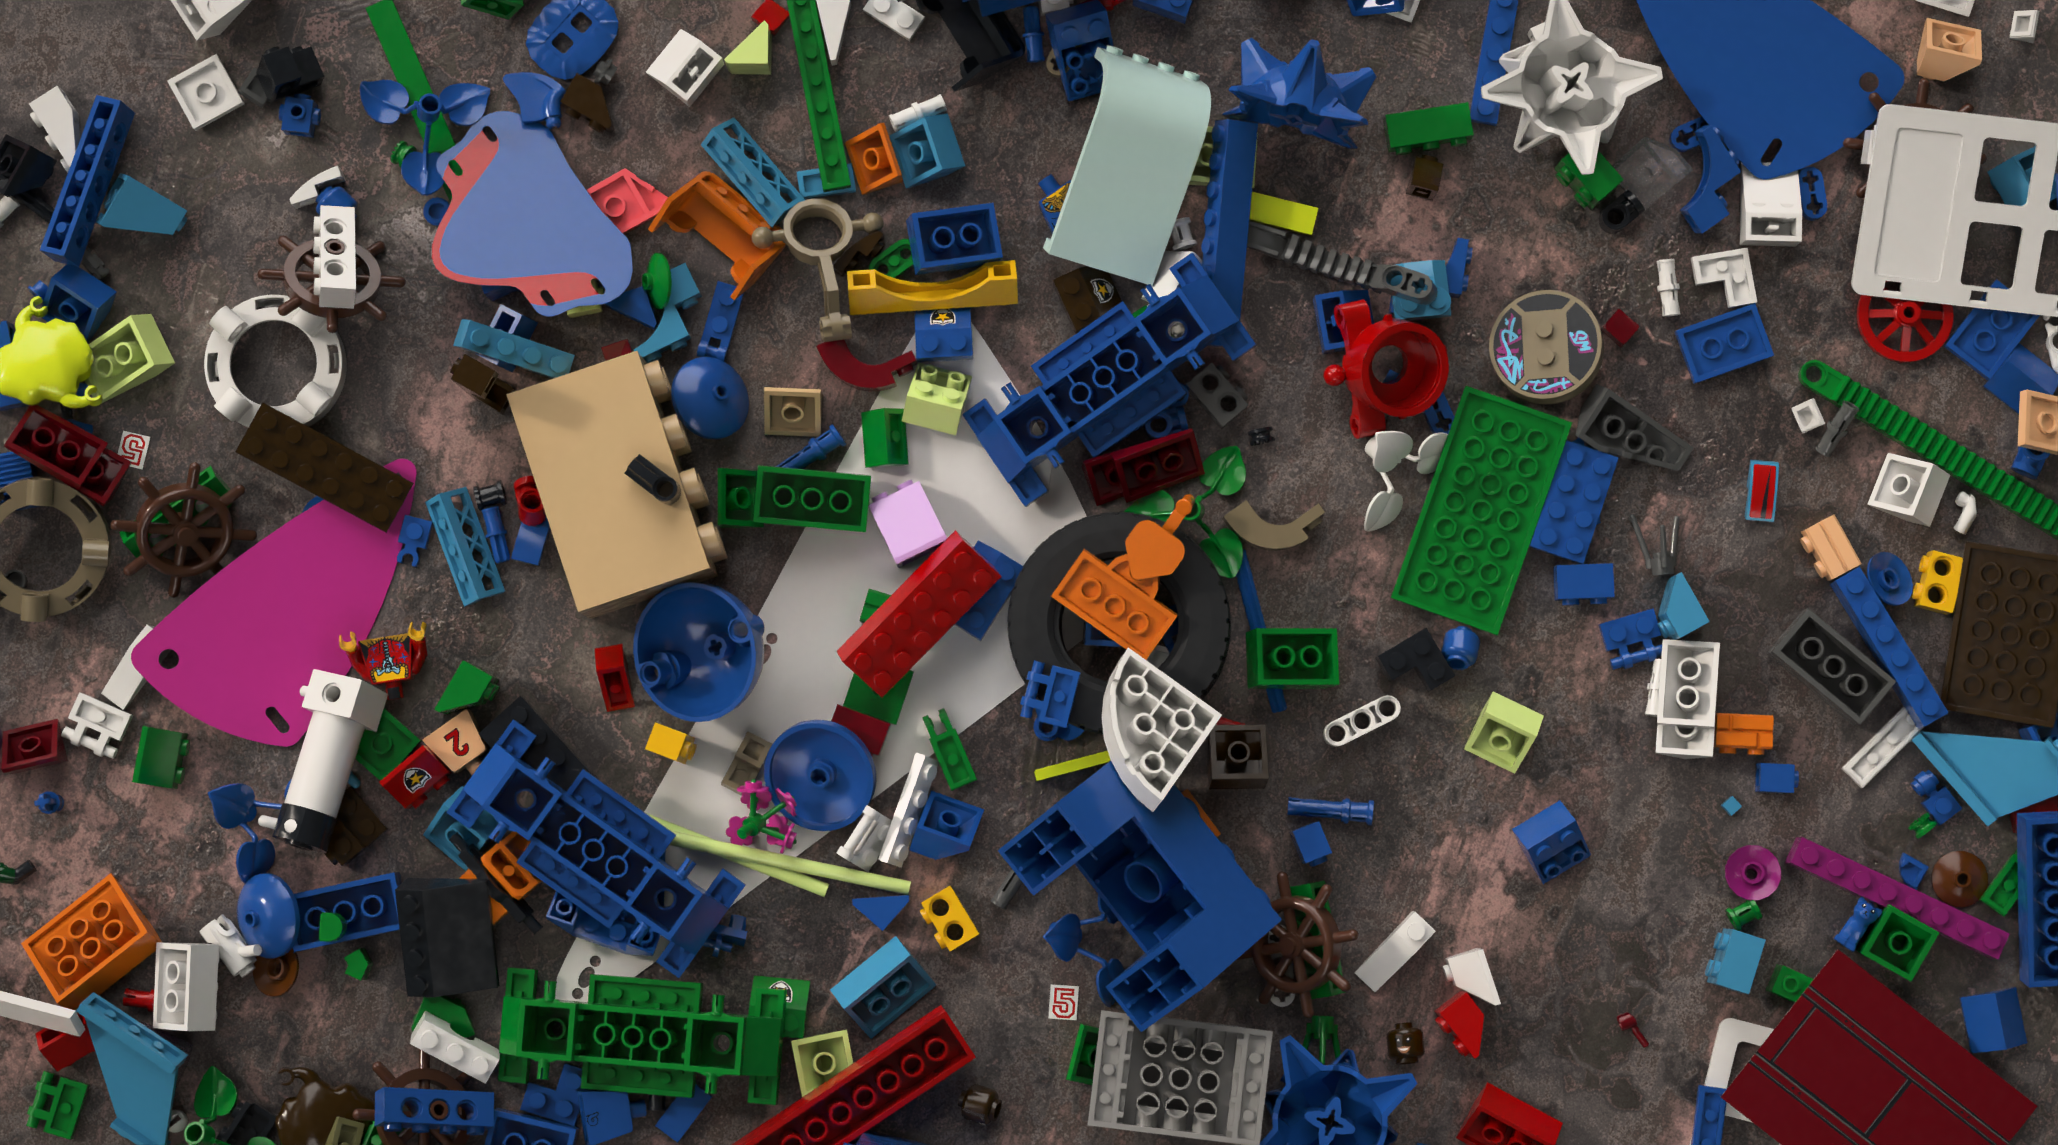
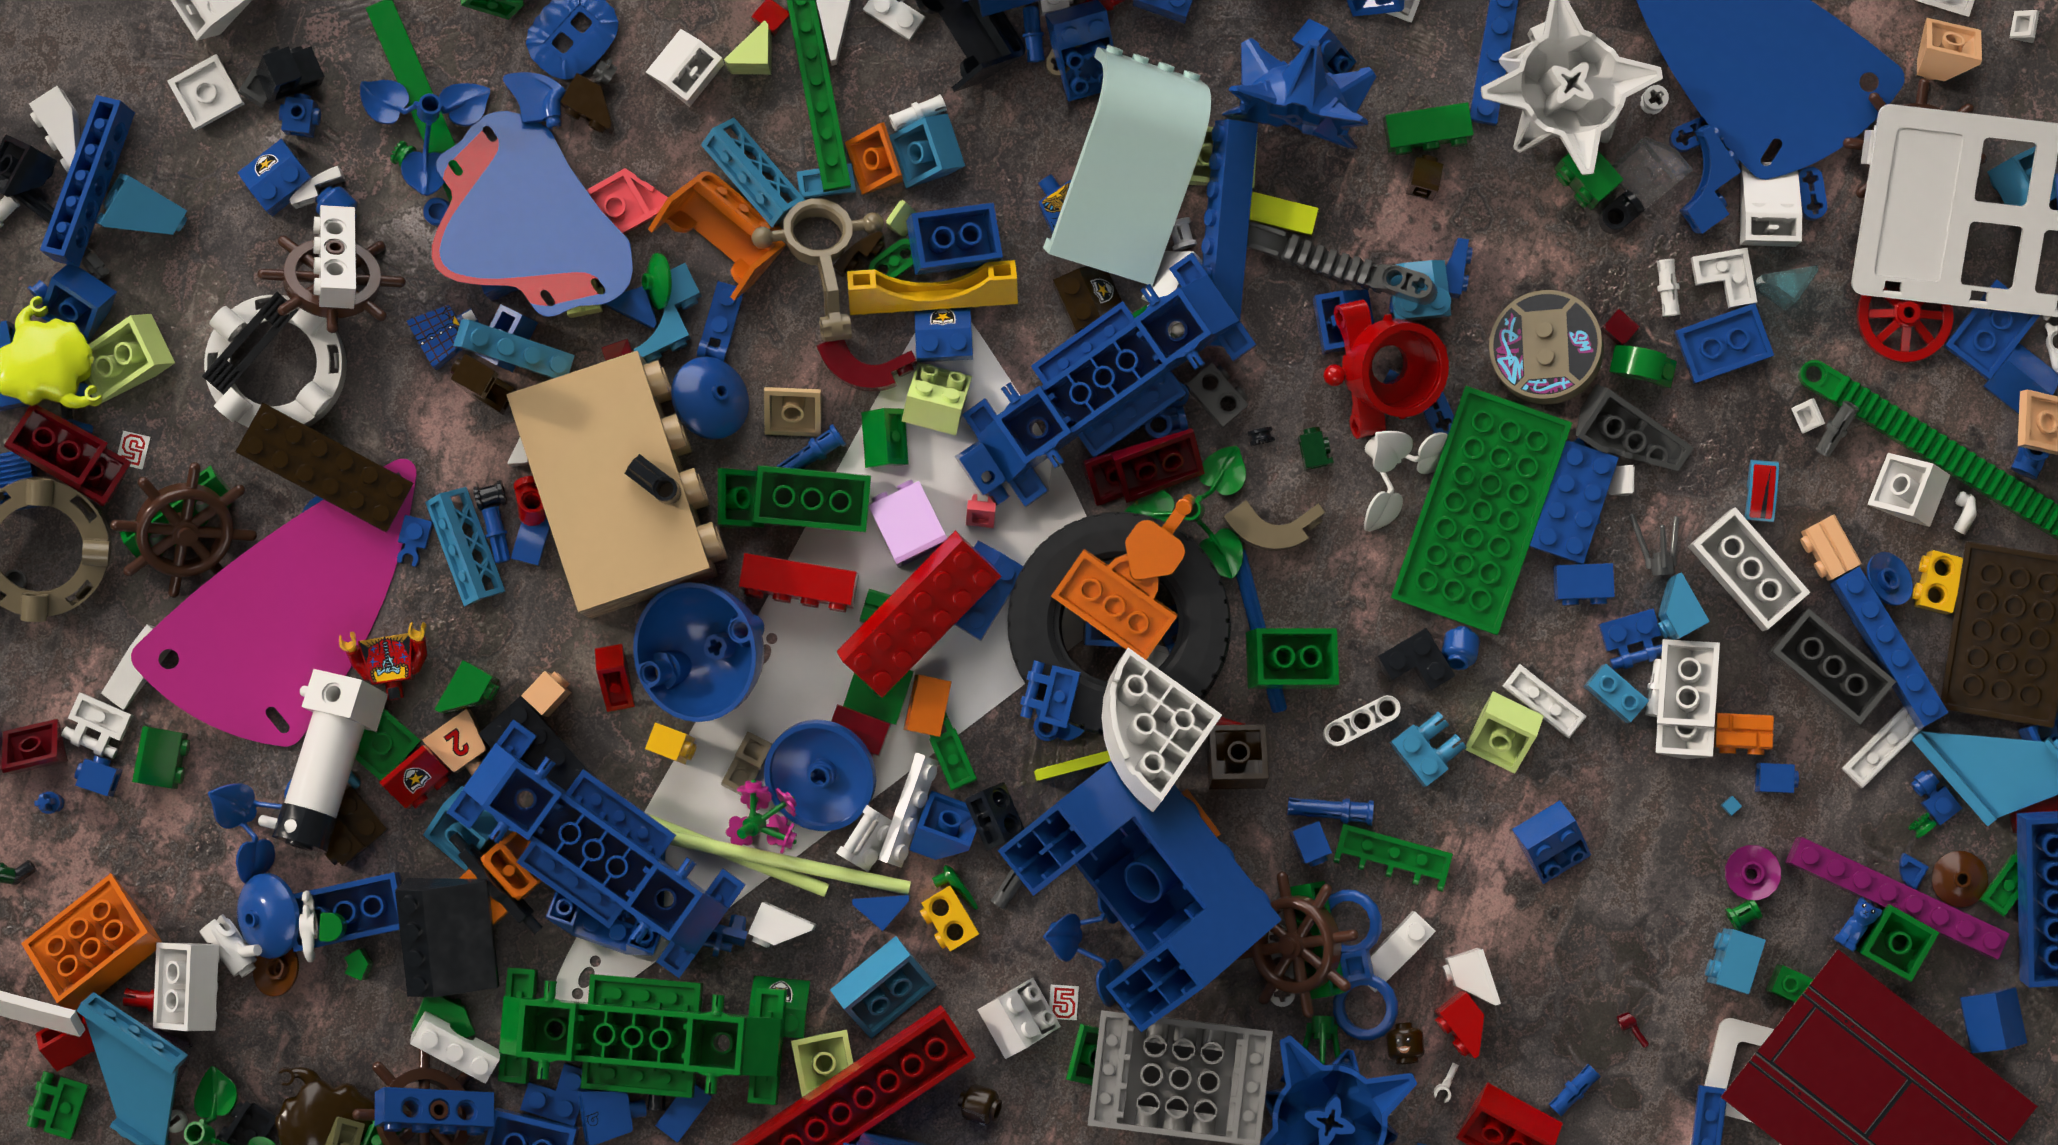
(98, 776): none -> blue brick
(224, 374): none -> black container
(274, 177): none -> blue slope
(308, 926): none -> white piece
(437, 333): none -> blue torso
(518, 456): none -> white slope
(547, 692): none -> light nougat brick
(777, 925): none -> white slope
(798, 581): none -> red brick
(898, 218): none -> yellowish green slope
(927, 705): none -> orange panel
(949, 875): none -> green bar
(975, 462): none -> blue torso
(980, 512): none -> coral tile
(994, 815): none -> black brick
(1019, 1018): none -> white slope
(1314, 449): none -> dark green brick
(1334, 54): none -> blue slope
(1358, 970): none -> blue bar
(1393, 853): none -> green hinge
(1419, 756): none -> dark azure brick
(1447, 1082): none -> white hand
(1544, 701): none -> white tile
(1574, 1090): none -> blue pin
(1616, 693): none -> dark azure brick
(1622, 481): none -> white slope
(1643, 364): none -> green brick
(1653, 91): none -> white bush
(1749, 569): none -> white brick
(1785, 287): none -> clear light blue slope

